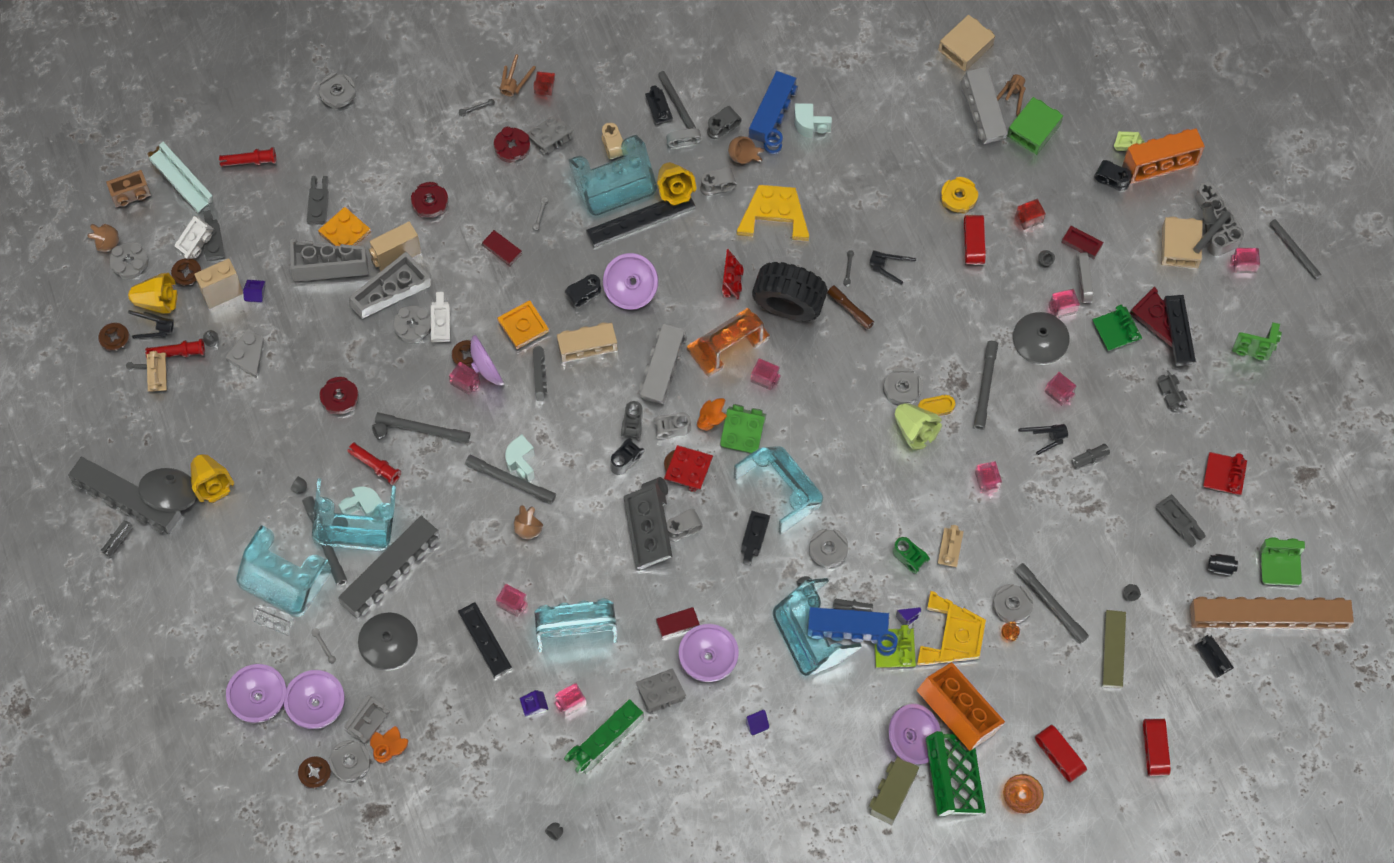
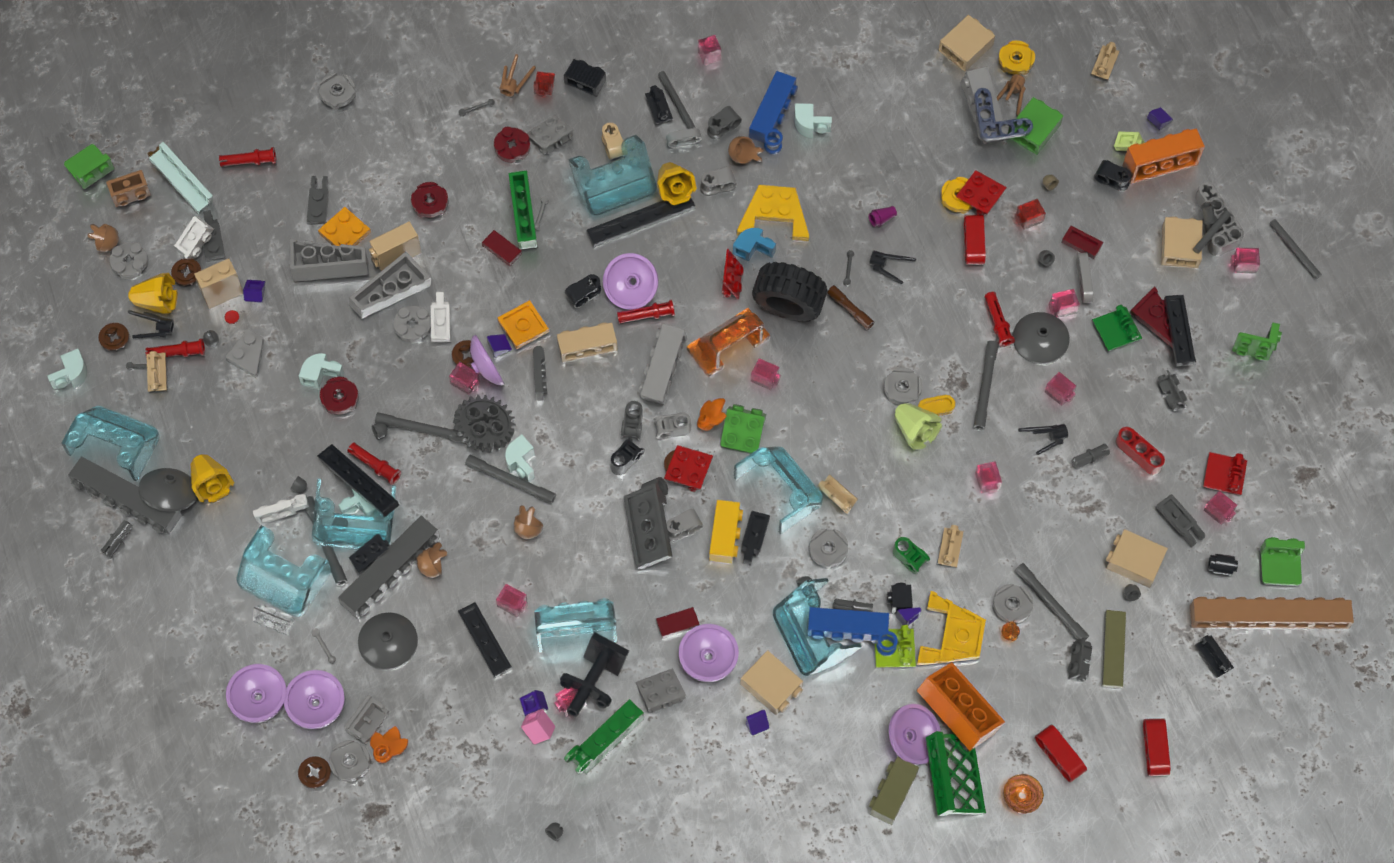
(74, 372): none -> light aqua brick
(89, 166): none -> bright green bracket
(134, 437): none -> clear light blue windscreen
(231, 317): none -> red piece
(281, 509): none -> white hinge
(316, 367): none -> light aqua brick
(358, 480): none -> black tile
(369, 552): none -> black hinge
(429, 561): none -> medium nougat piece
(484, 423): none -> dark grey gear
(498, 344): none -> dark purple slope
(523, 209): none -> green hinge
(538, 726): none -> bright pink panel
(585, 77): none -> black brick
(605, 656): none -> black piece
(655, 311): none -> red pin
(709, 50): none -> clear pink brick
(725, 531): none -> yellow brick
(753, 240): none -> dark azure brick
(772, 683): none -> tan brick
(837, 493): none -> tan hinge
(880, 216): none -> magenta cone
(900, 597): none -> black brick
(981, 192): none -> red hinge
(991, 122): none -> dark blue beam
(1001, 326): none -> red pin
(1013, 66): none -> yellow plate
(1050, 182): none -> dark tan hinge
(1081, 651): none -> dark grey hinge
(1105, 61): none -> tan hinge
(1136, 558): none -> tan brick
(1142, 459): none -> red beam
(1159, 118): none -> dark purple slope
(1221, 508): none -> clear pink brick

